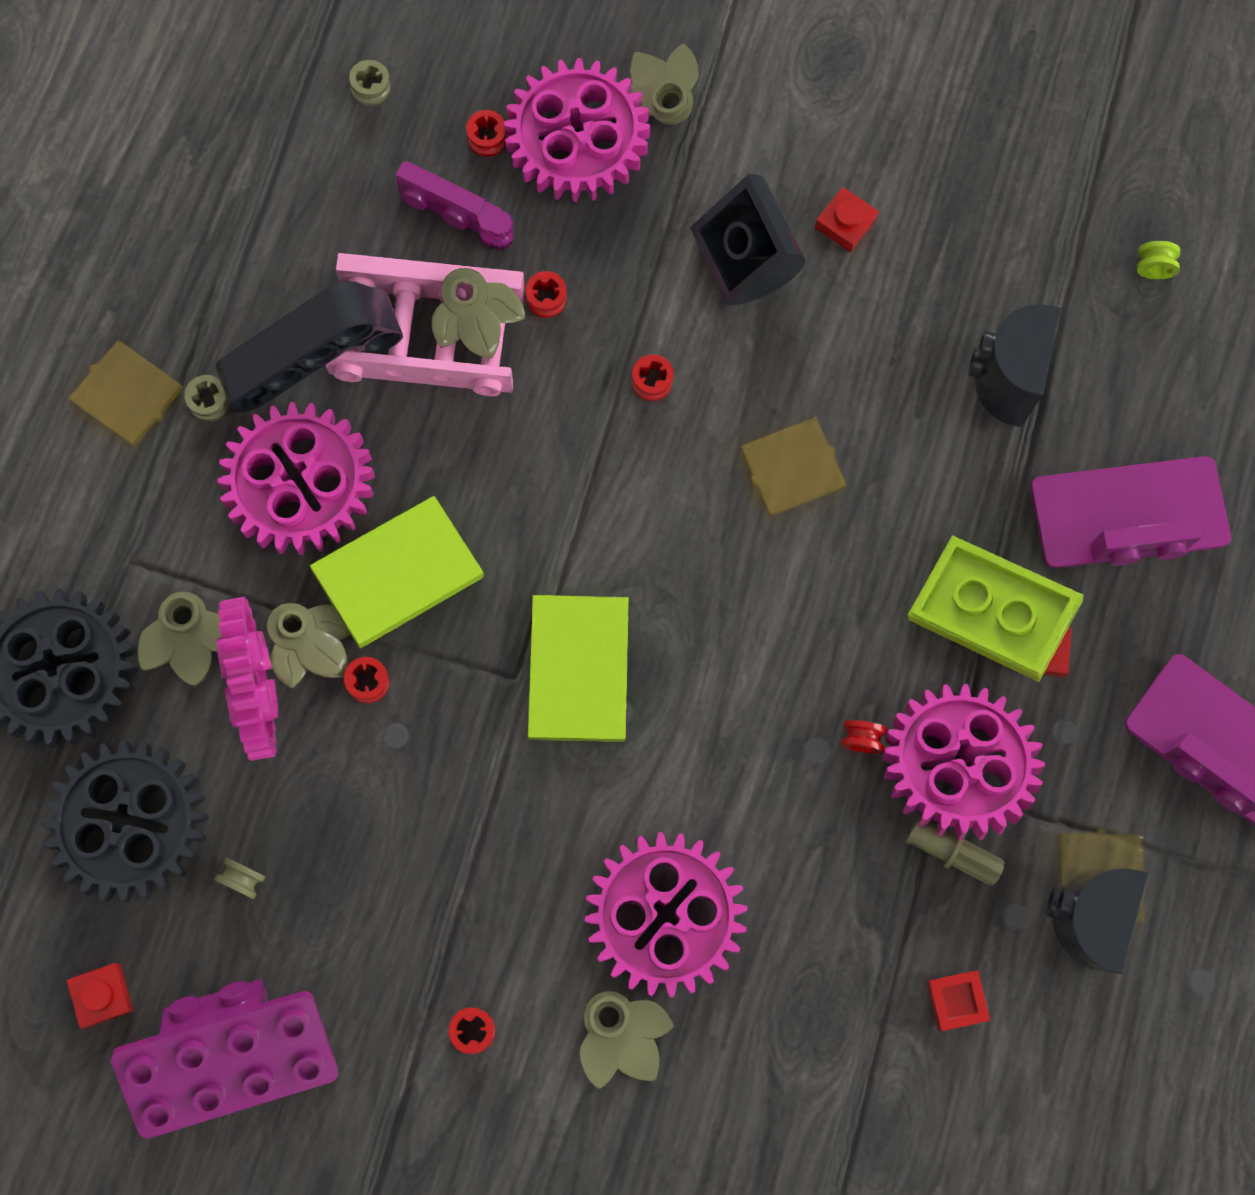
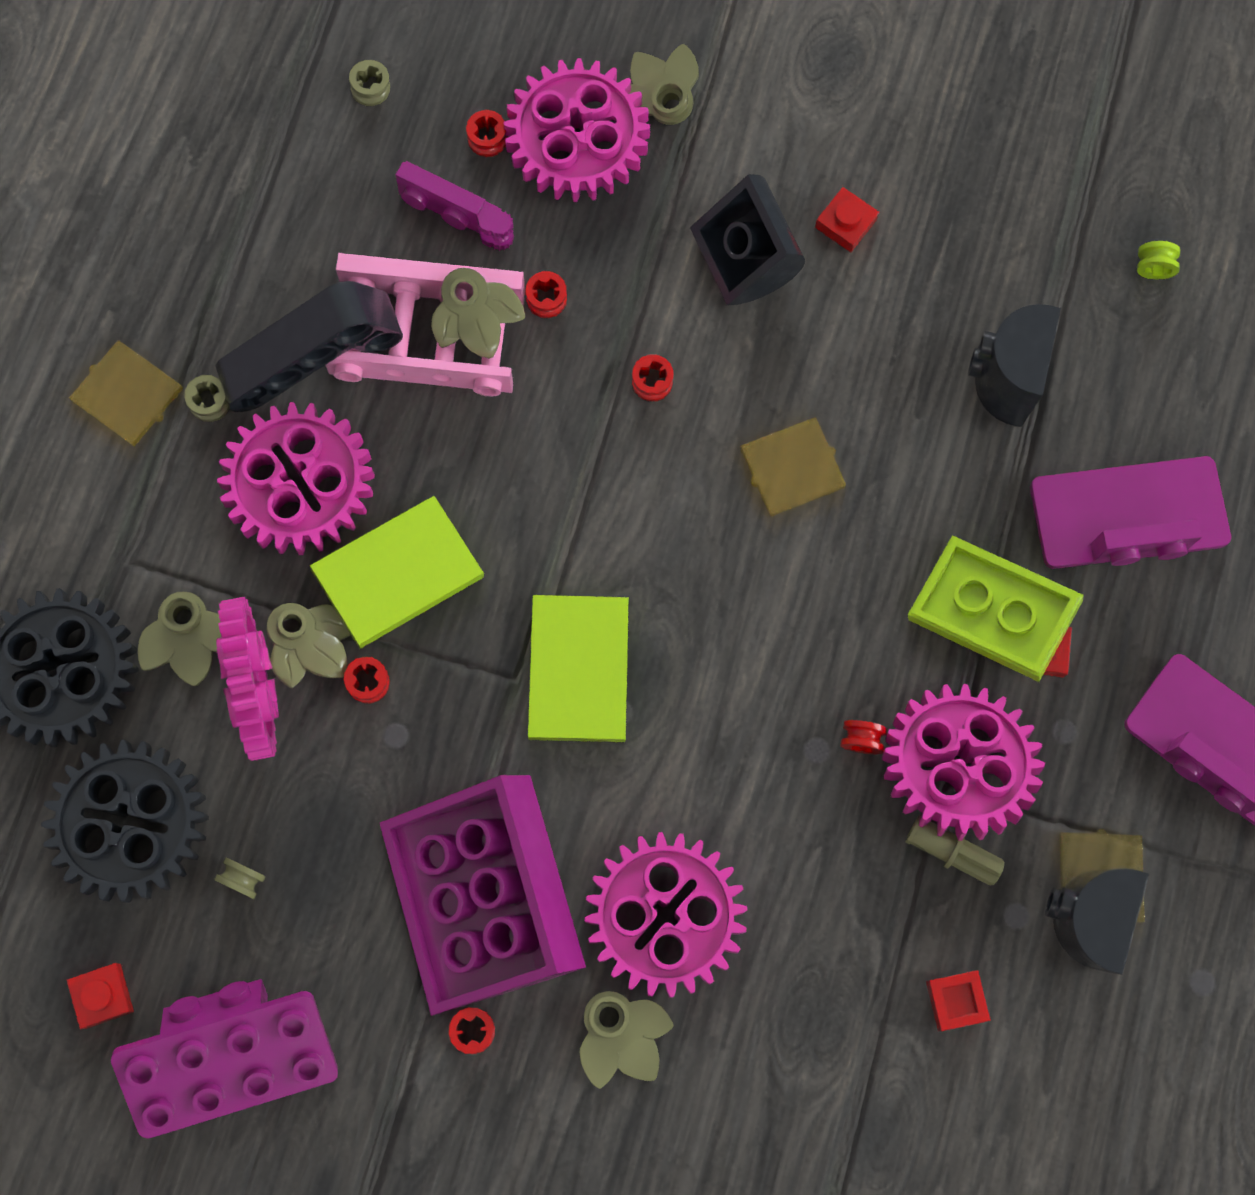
(481, 893): none -> magenta slope

